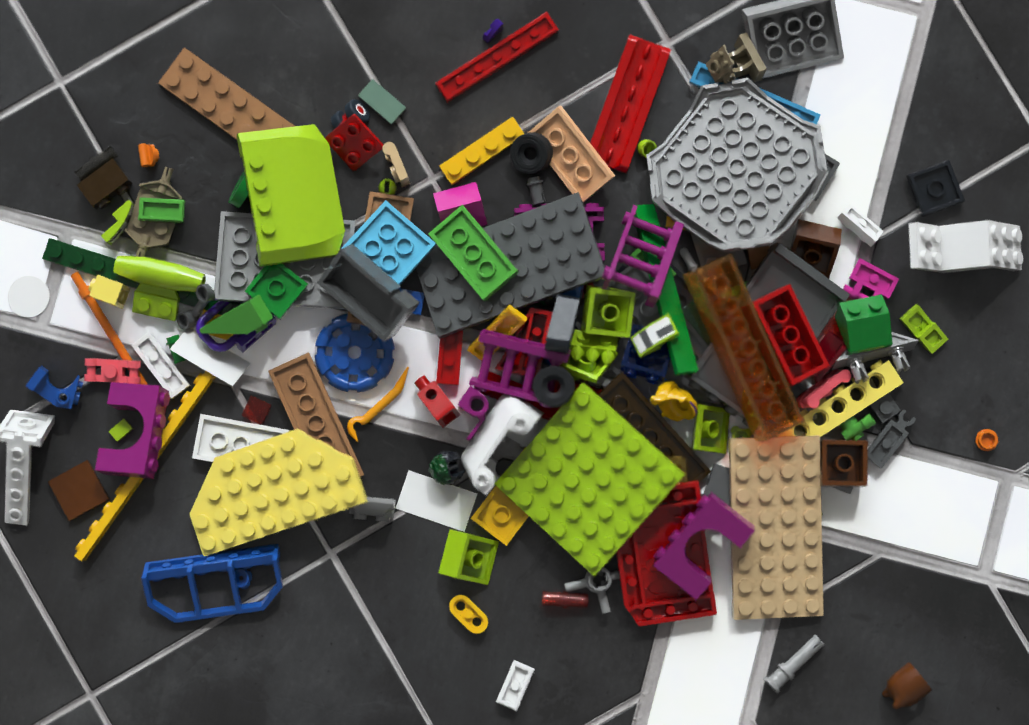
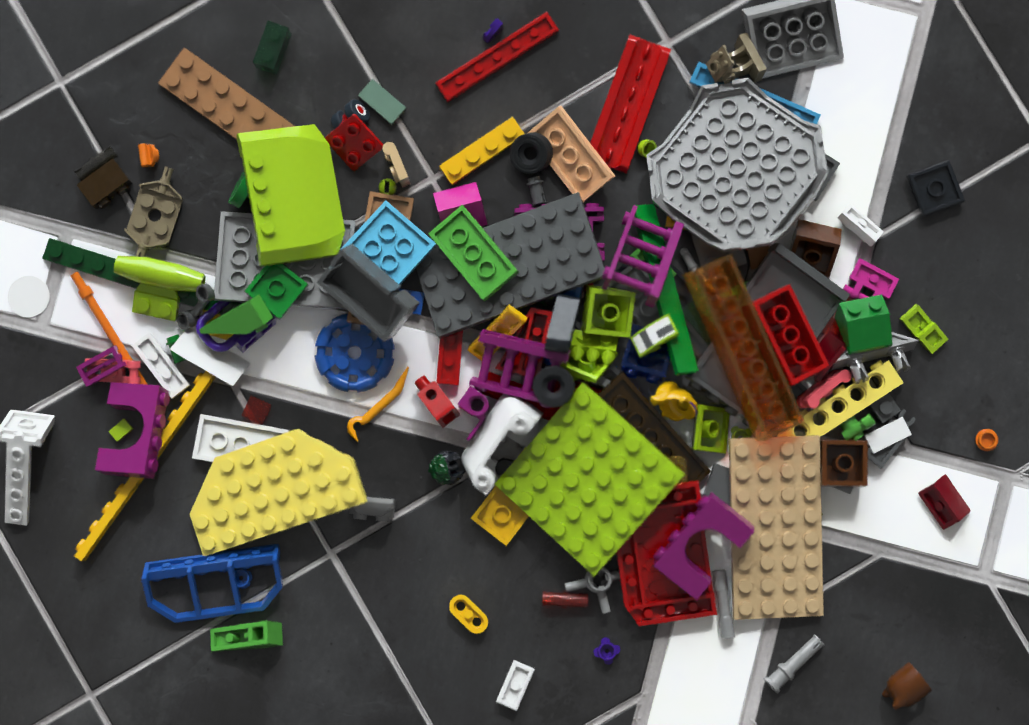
(41, 385): blue tile -> none
(78, 490): reddish brown tile -> none
(109, 291): light yellow brick -> none
(117, 357): none -> magenta tile
(123, 216): lime slope -> none
(161, 210): bright green tile -> none
(246, 636): none -> bright green slope
(272, 47): none -> clear green brick
(310, 405): medium nougat plate -> none
(435, 501): white sticker -> none
(468, 557): lime slope -> none
(600, 651): none -> dark purple plate
(721, 590): none -> light grey piece
(888, 435): none -> white sticker
(944, 502): none -> dark red panel
(965, 246): white bracket -> none

